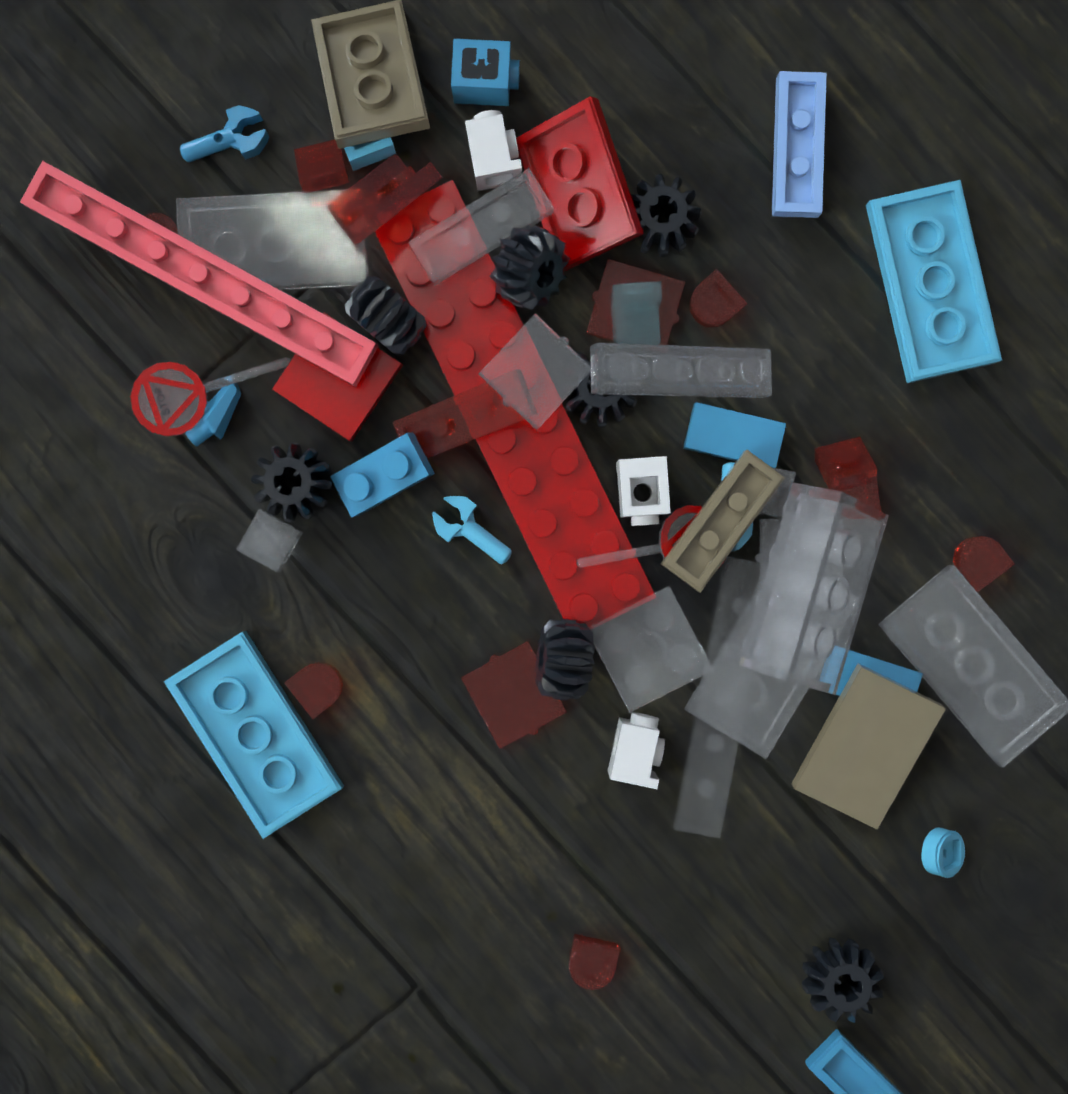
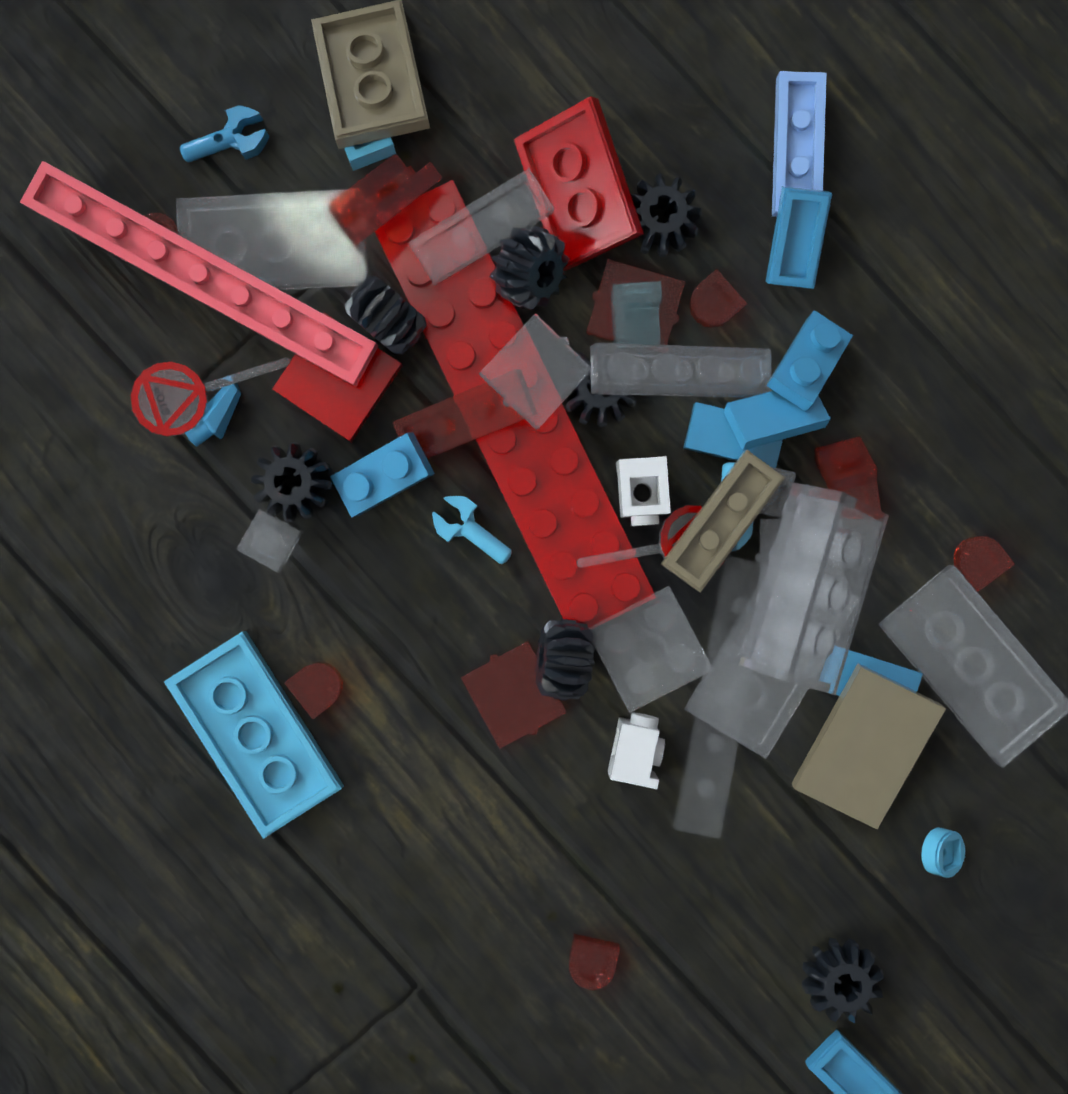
(321, 166): clear red tile -> none
(483, 72): dark azure brick -> none
(492, 150): white brick -> none
(772, 418): none -> dark azure tile
(798, 237): none -> dark azure tile
(809, 360): none -> dark azure plate
(933, 281): medium azure tile -> none

